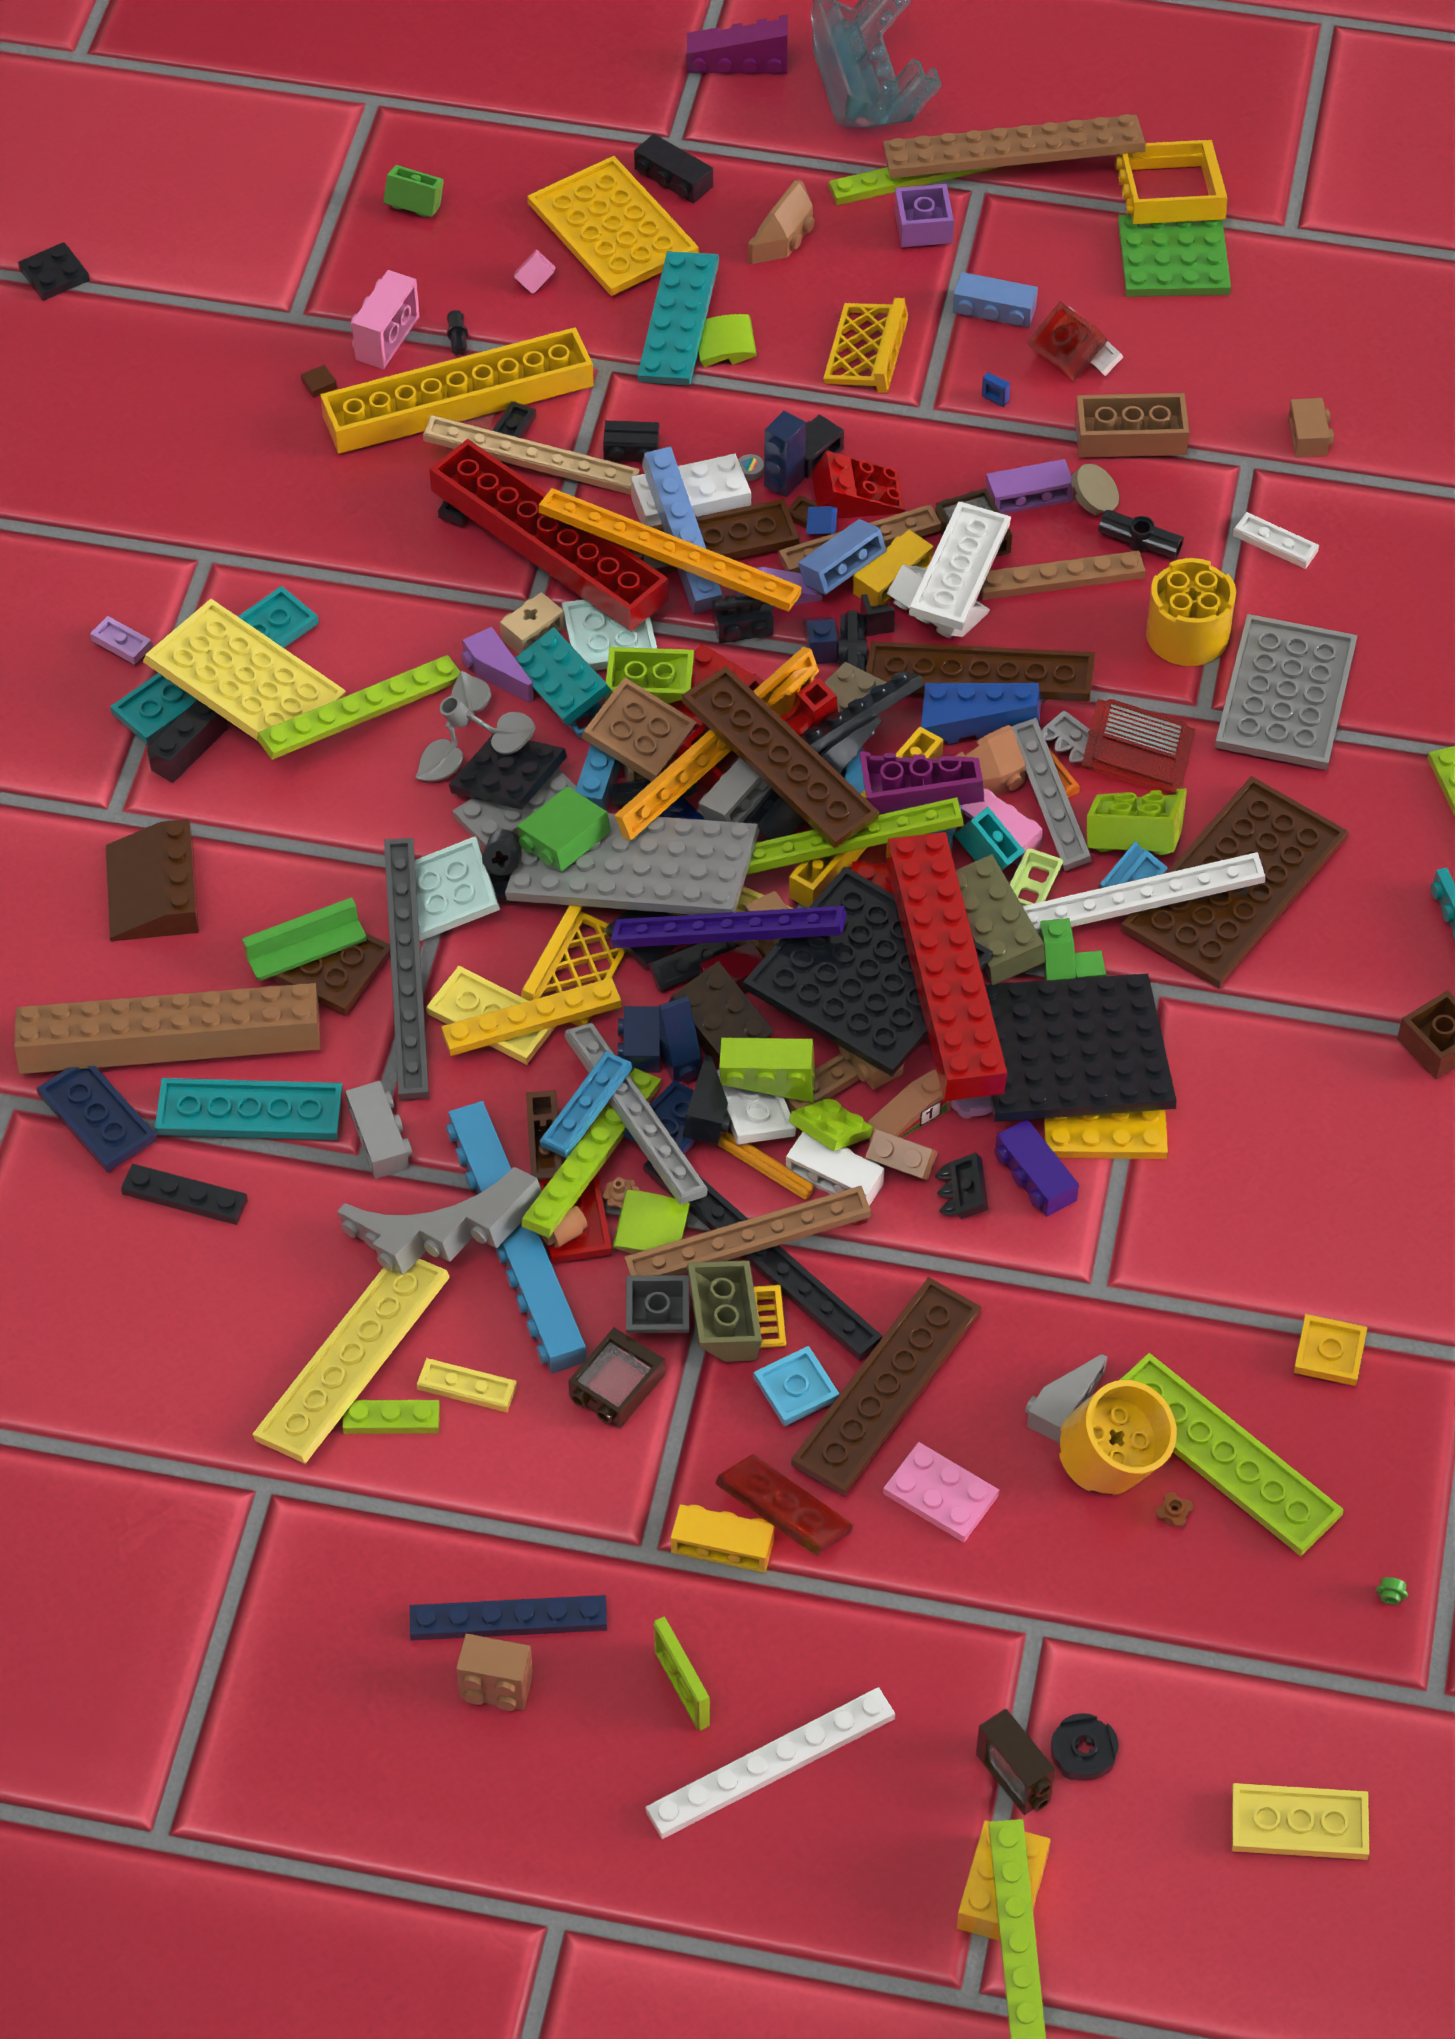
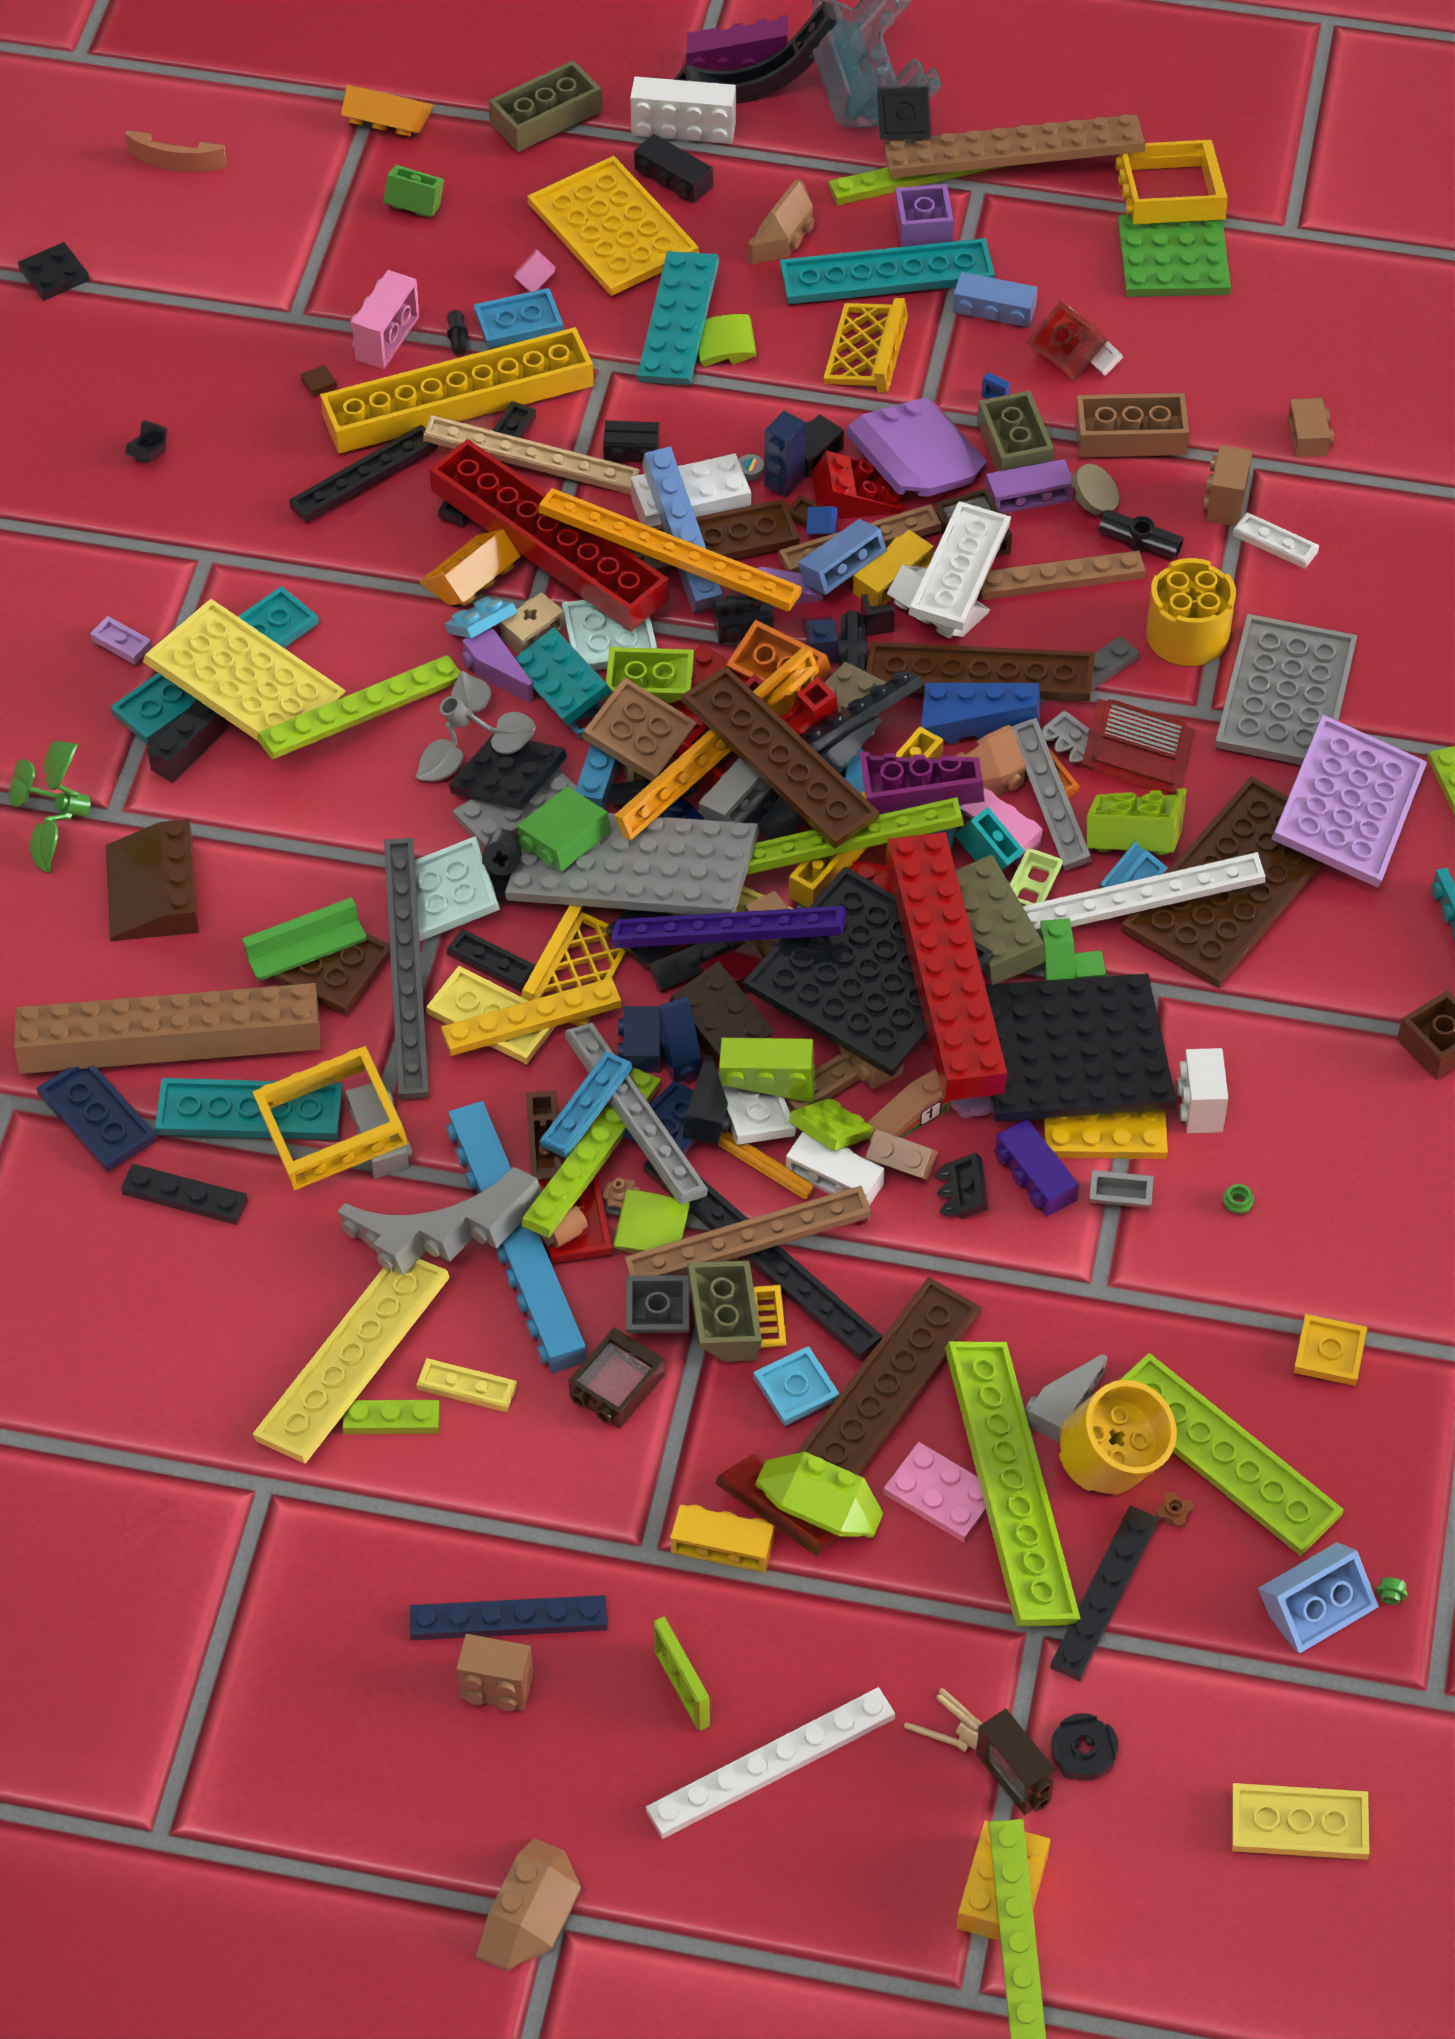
(70, 802): none -> bright green plant
(149, 444): none -> black bracket
(174, 157): none -> nougat slope
(342, 1154): none -> yellow window
(361, 474): none -> black plate
(385, 110): none -> light orange slope
(472, 568): none -> light orange slope
(480, 618): none -> medium azure plate
(490, 960): none -> black tile
(518, 318): none -> dark azure plate
(529, 1907): none -> medium nougat wedge
(545, 105): none -> olive brick
(683, 110): none -> white brick
(767, 649): none -> orange slope
(776, 70): none -> black arch
(821, 1494): none -> lime wedge
(883, 270): none -> teal plate
(904, 112): none -> black plate
(916, 448): none -> medium lavender wedge
(966, 1730): none -> tan plant
(1012, 1484): none -> lime plate
(1014, 431): none -> olive brick
(1105, 1593): none -> black plate
(1112, 660): none -> dark grey plate
(1121, 1189): none -> light grey brick
(1202, 1090): none -> white brick
(1227, 485): none -> medium nougat brick
(1241, 1192): none -> bright green plate
(1319, 1596): none -> light blue slope
(1349, 801): none -> lavender plate

